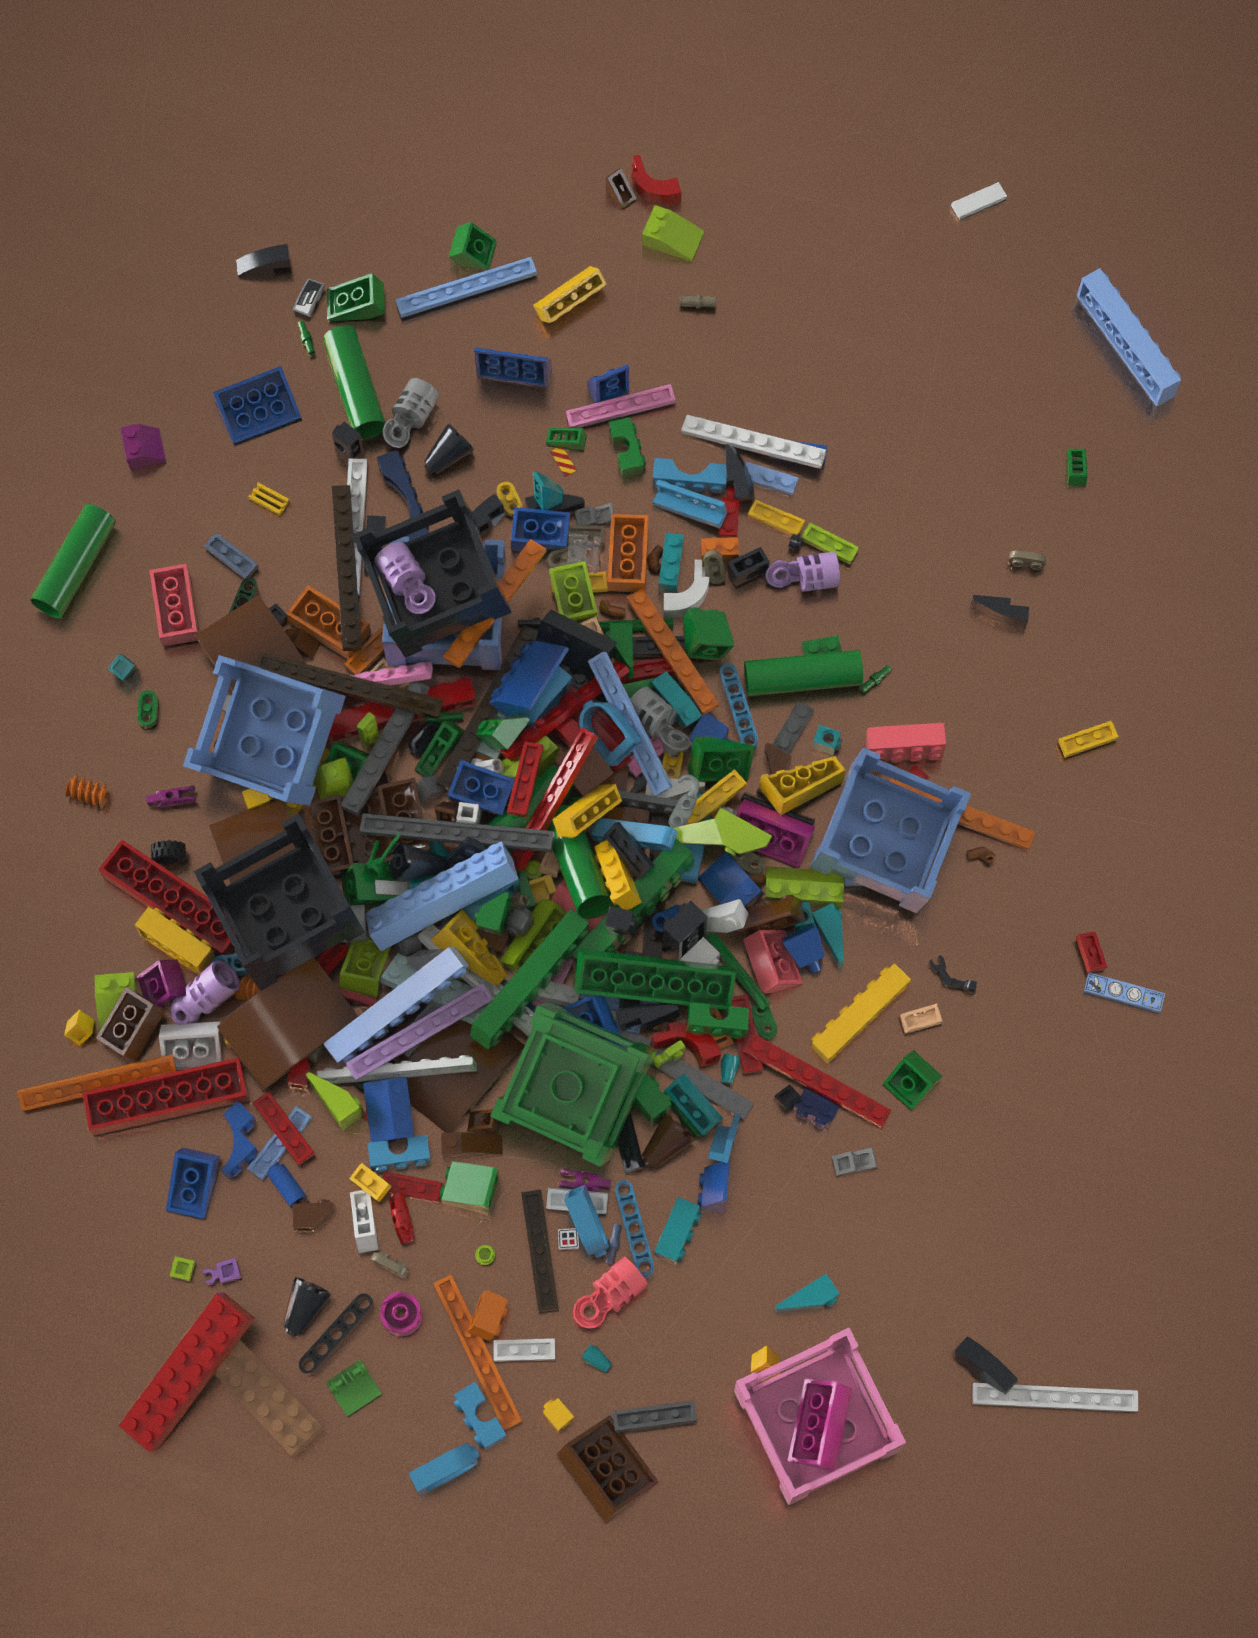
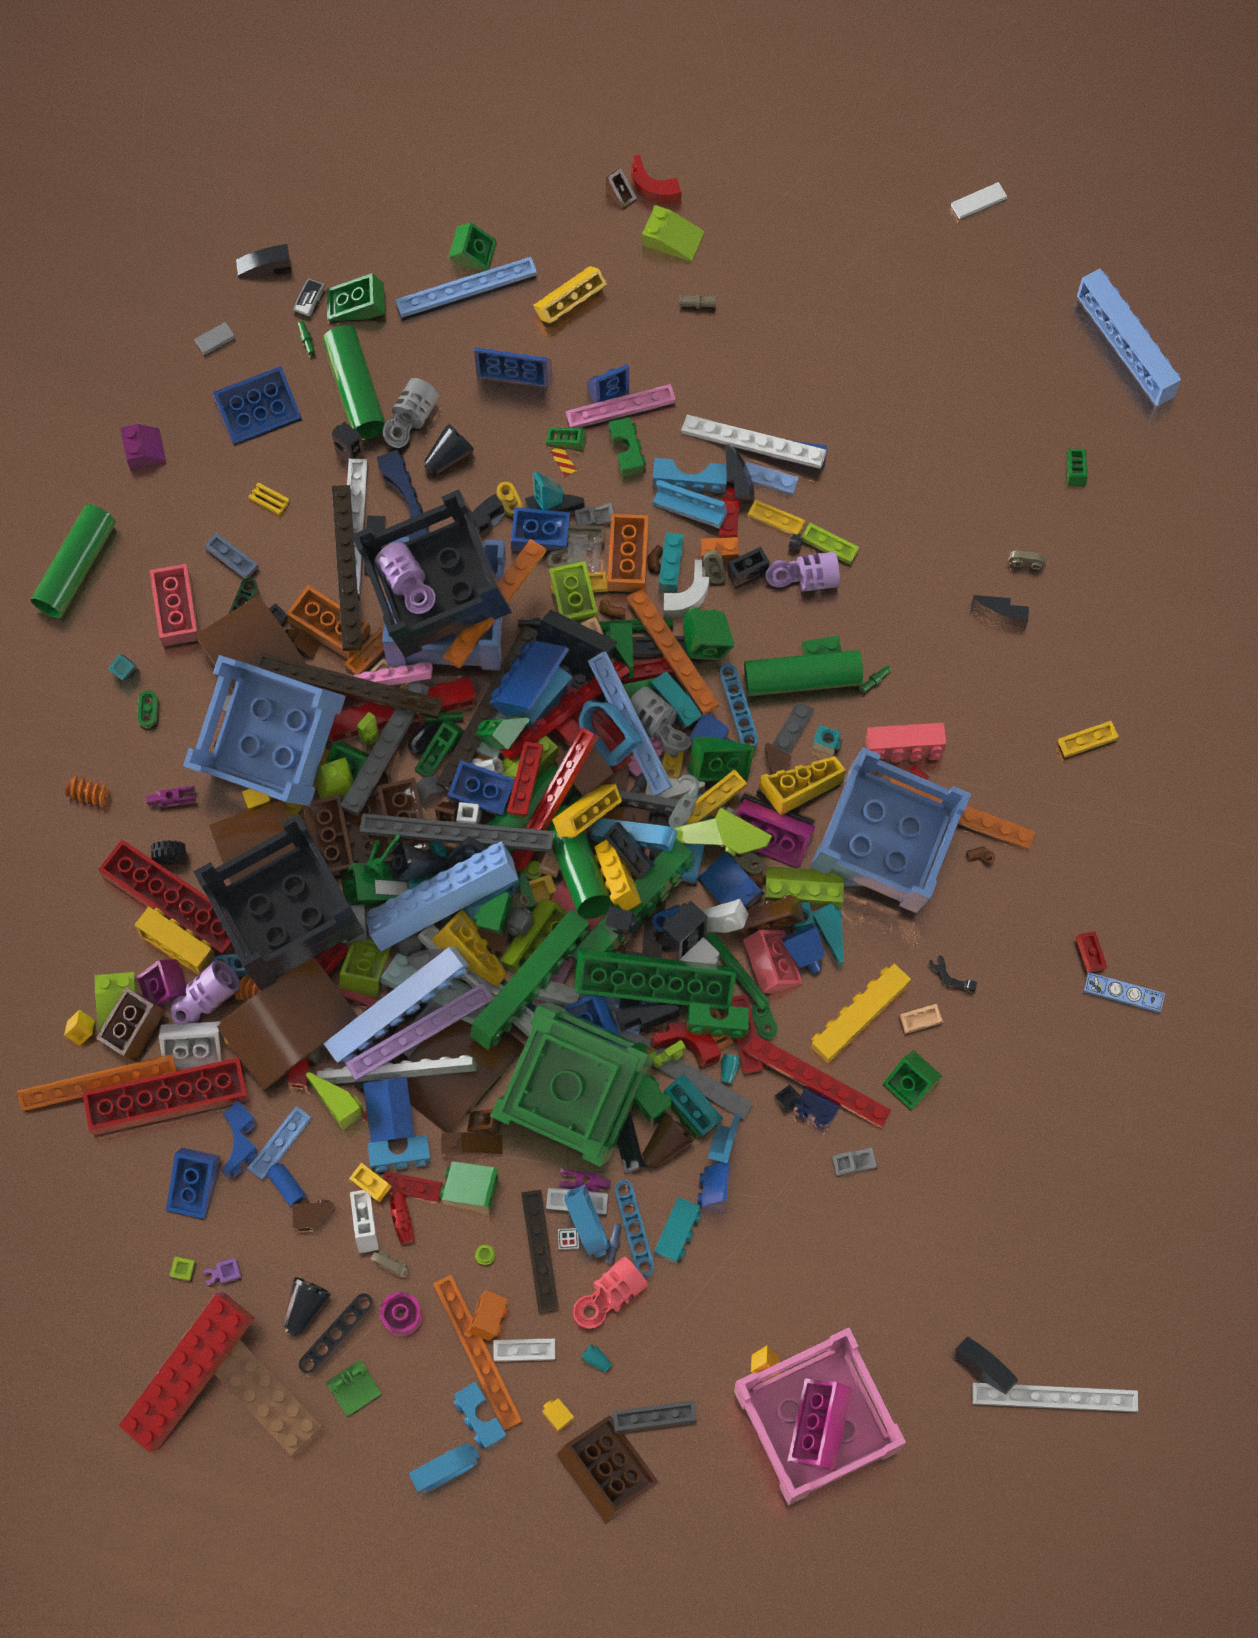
(214, 338): none -> light grey tile
(283, 1128): red tile -> none
(813, 1296): teal slope -> none

